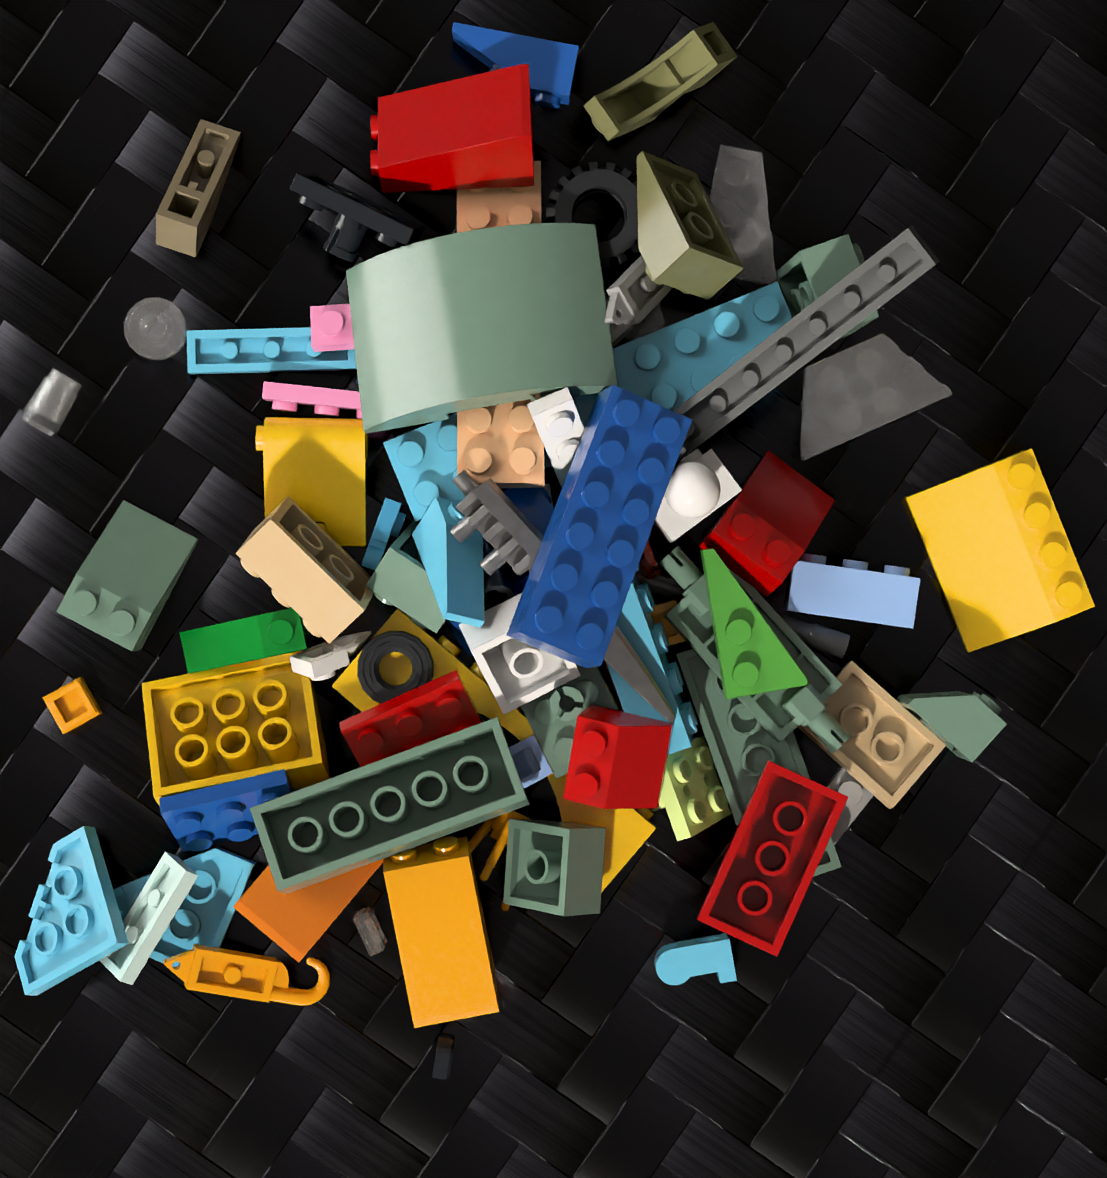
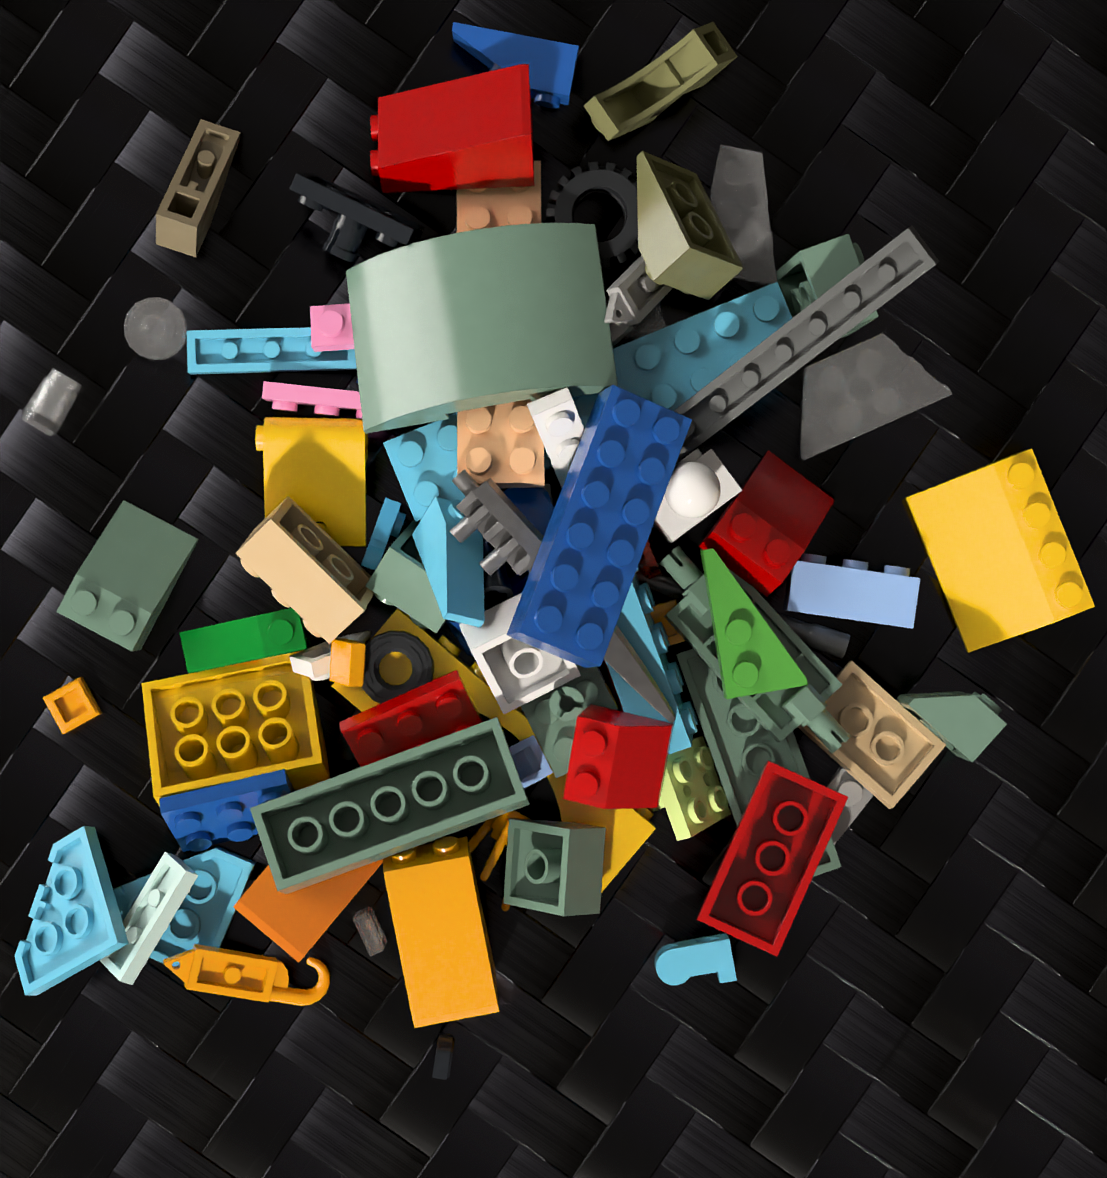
(347, 662): none -> light orange tile

